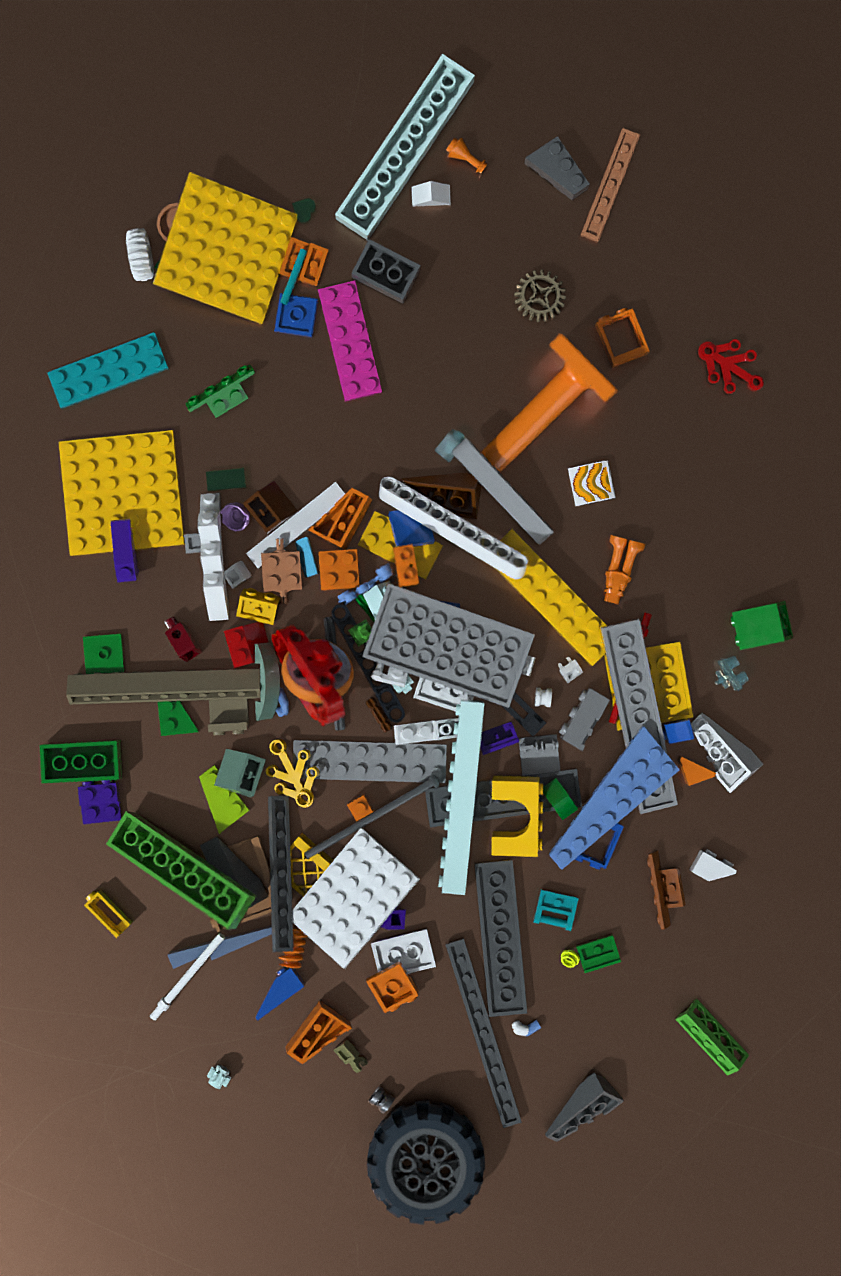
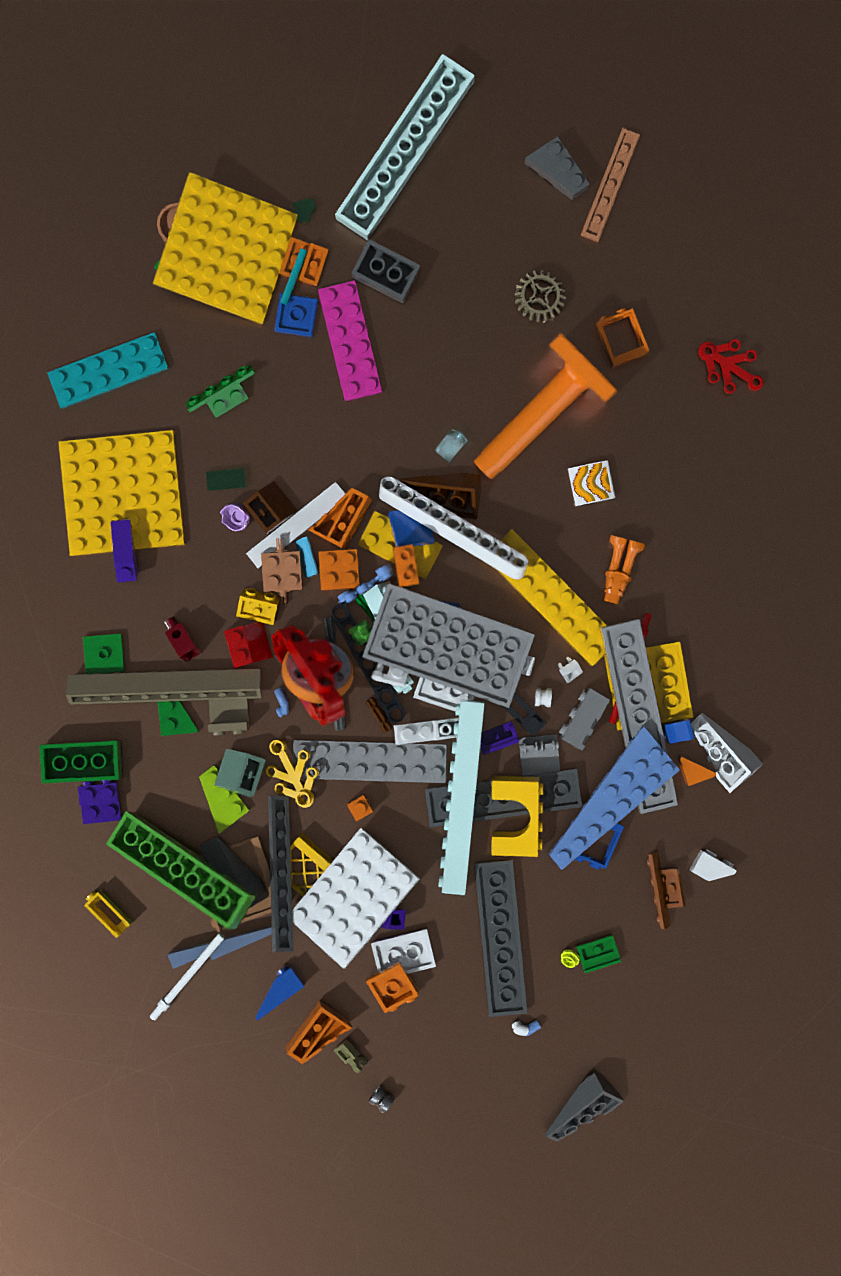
(140, 254): white gear -> none
(192, 543): light grey tile -> none
(212, 557): white arch -> none
(219, 1076): light aqua gear -> none
(237, 574): white slope -> none
(269, 681): sand green slope -> none
(292, 958): orange piece -> none
(413, 1126): wheel -> none
(431, 194): white slope -> none
(434, 781): dark grey bar -> none
(458, 150): orange piece -> none
(483, 1033): dark grey plate -> none
(502, 491): light grey beam -> none
(556, 903): teal plate -> none
(559, 799): green slope -> none
(711, 1041): bright green fence -> none
(735, 680): clear light blue hips -> none
(762, 625): green slope -> none

